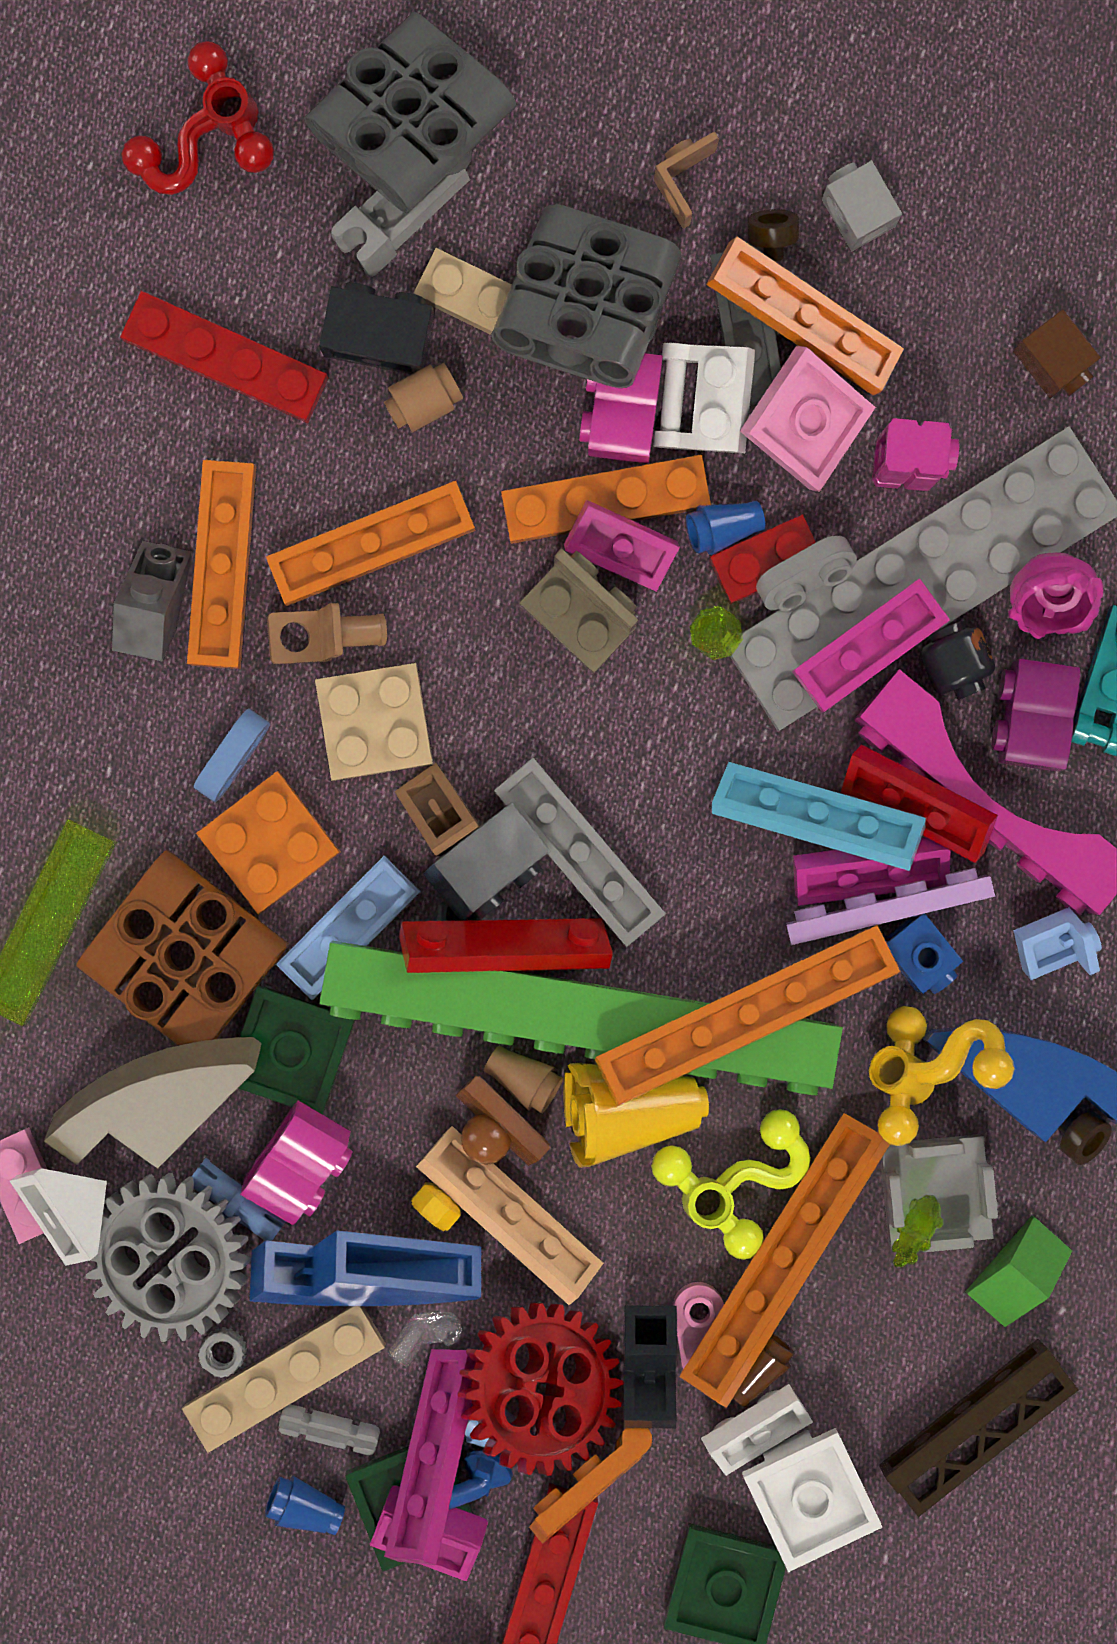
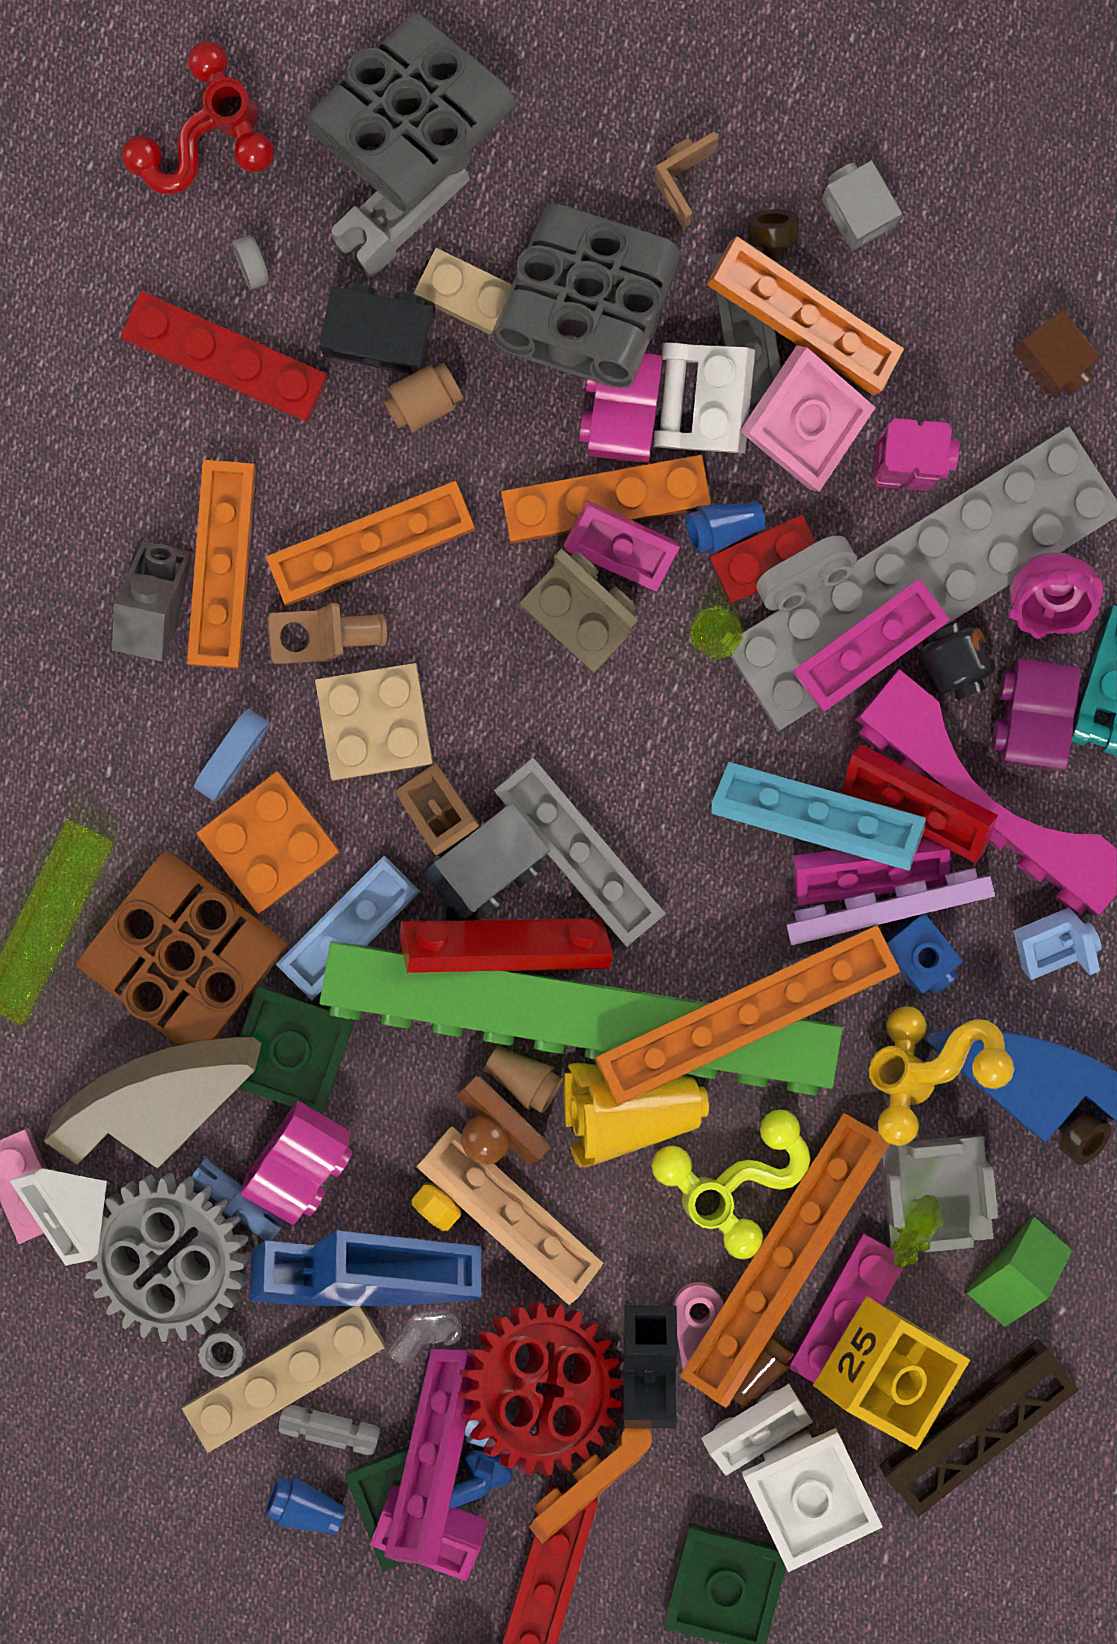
(250, 262): none -> light grey tile
(864, 1273): none -> dark pink plate
(891, 1373): none -> yellow brick

